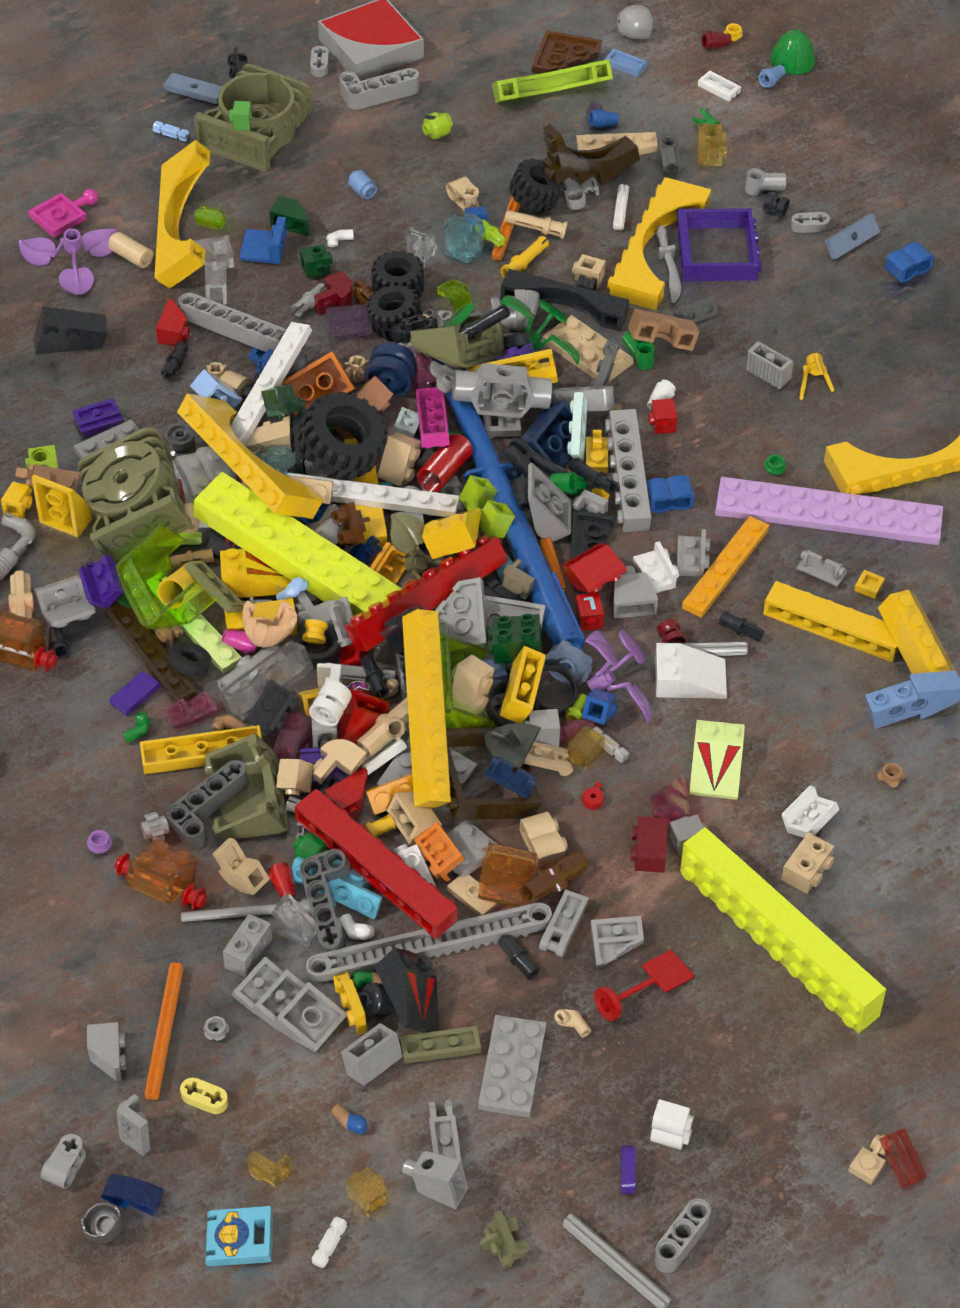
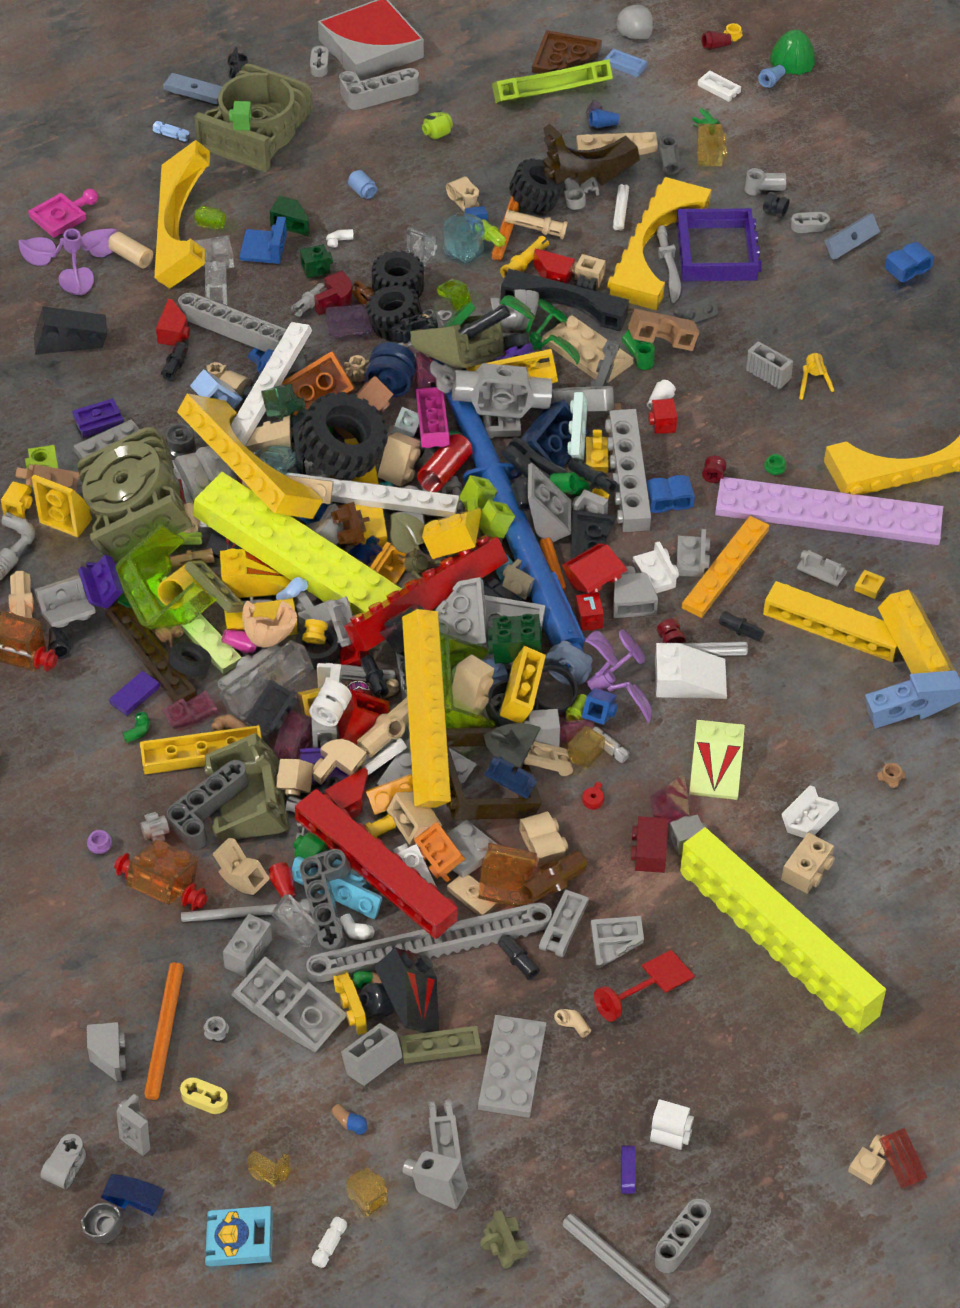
(553, 266): none -> red slope
(714, 469): none -> dark red wheel

